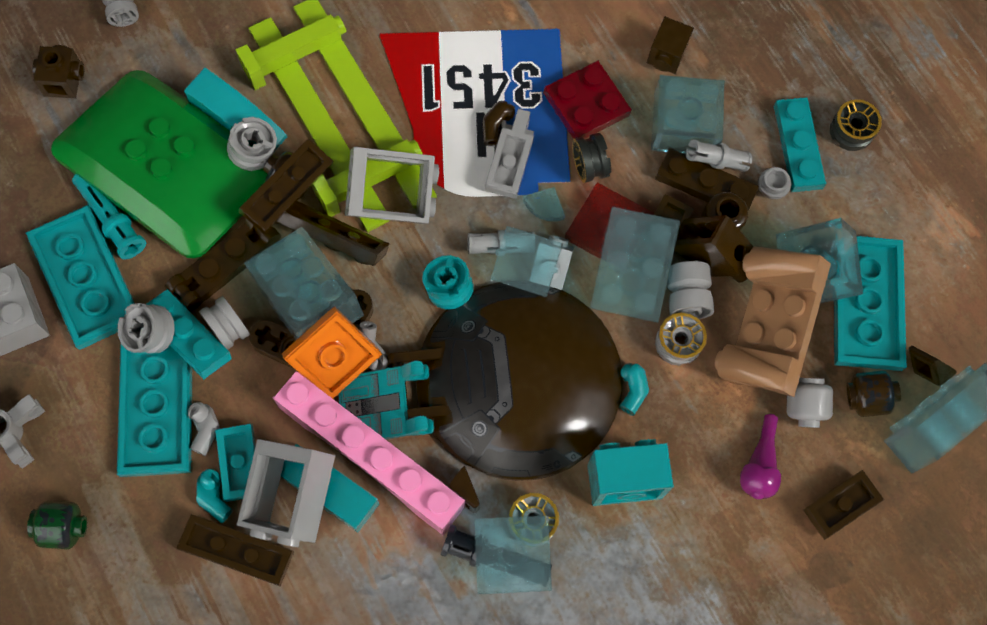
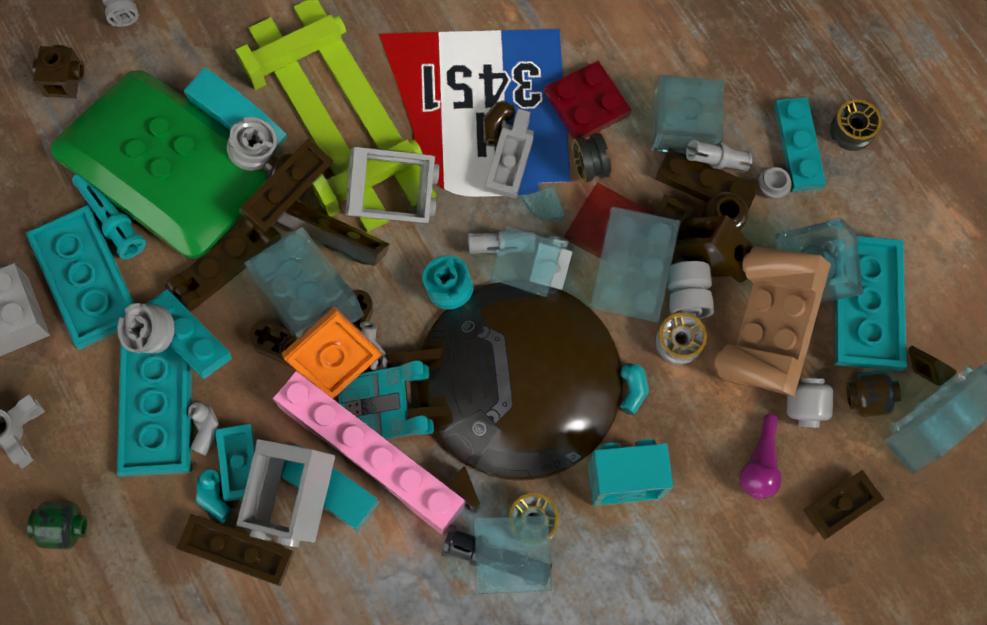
(224, 322): light grey wheel -> none
(670, 45): dark brown brick -> none

